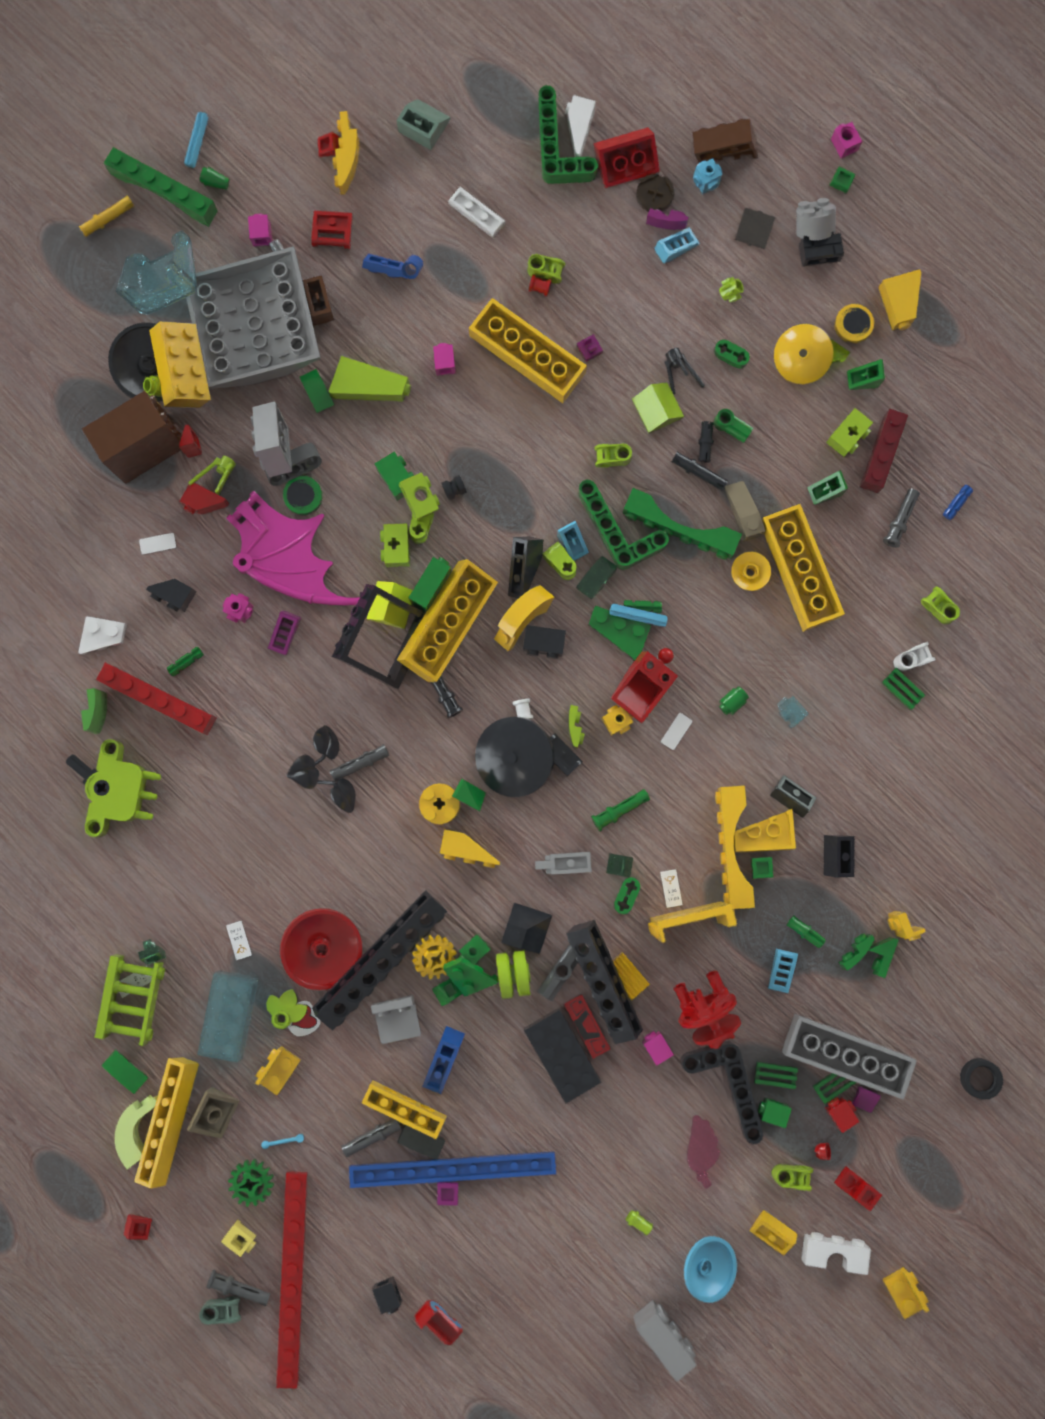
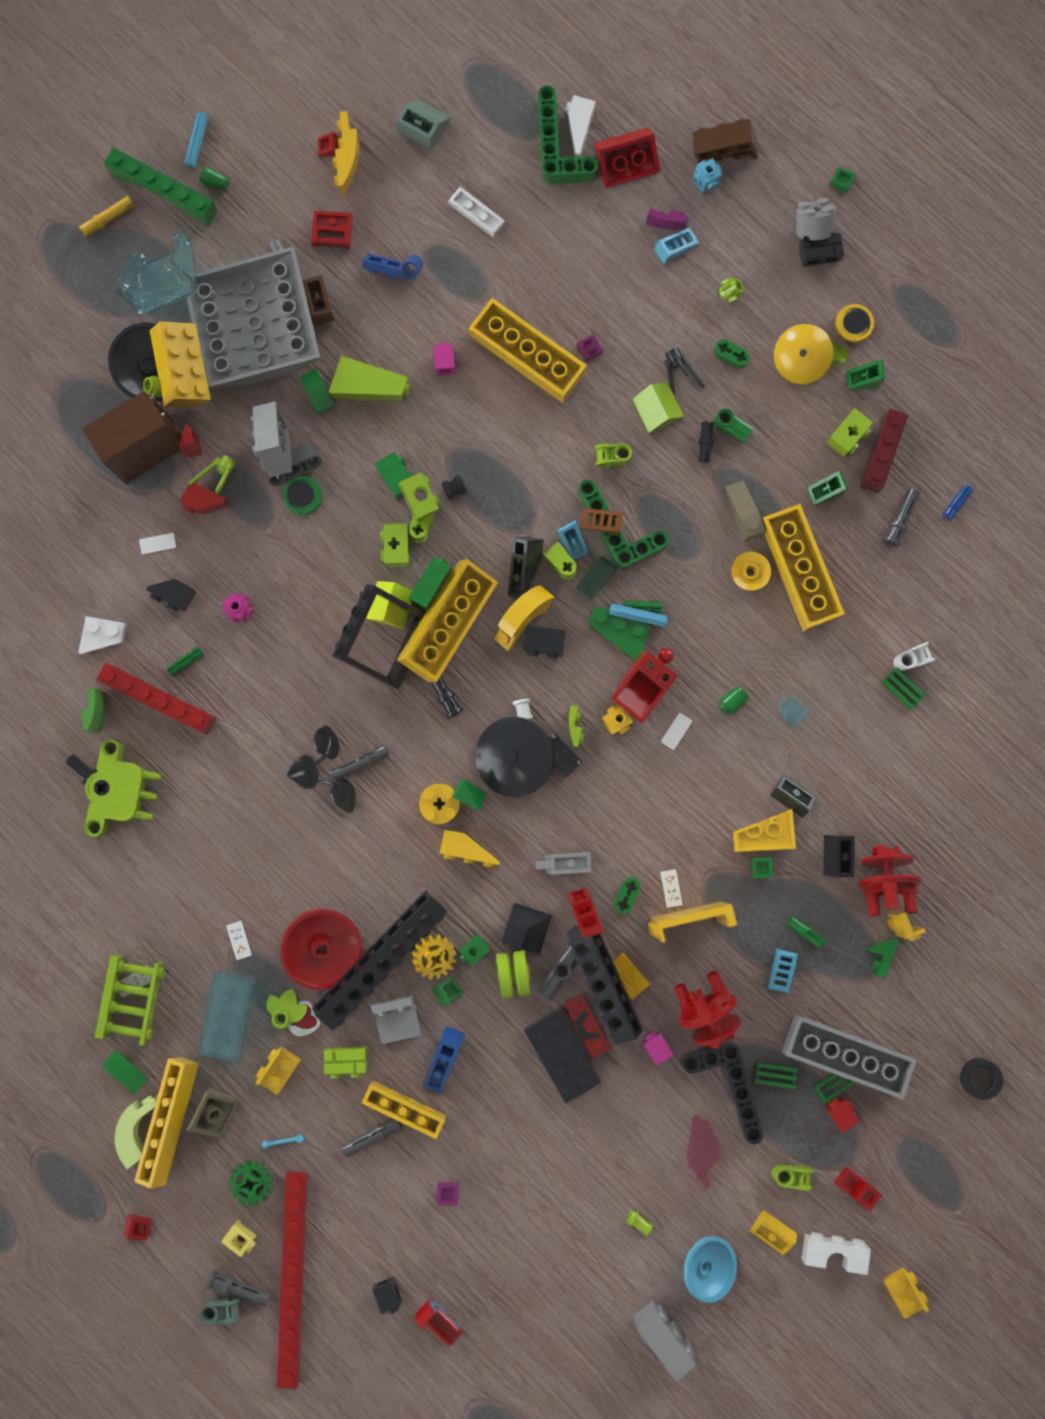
(151, 953): clear green tile -> none
(259, 230): dark pink brick -> none
(277, 630): magenta slope -> none
(281, 553): dark pink animal -> none
(344, 1061): none -> lime brick
(421, 1142): pearl dark grey slope -> none
(452, 1169): blue plate -> none
(468, 977): green wing -> none
(540, 285): red bush -> none
(547, 267): lime piece -> none
(585, 912): none -> red slope
(600, 528): none -> dark orange slope
(612, 814): green pin -> none
(619, 865): clear green slope -> none
(643, 508): green arch -> none
(655, 192): dark brown tile -> none
(699, 471): black pin -> none
(731, 804): yellow arch -> none
(755, 228): clear smoke piece -> none
(774, 1112): green brick -> none
(823, 1151): red hinge -> none
(843, 146): dark pink brick -> none
(861, 947): green slope -> none
(866, 1099): magenta slope -> none
(889, 884): none -> red piece
(901, 298): yellow slope -> none
(939, 606): lime piece -> none

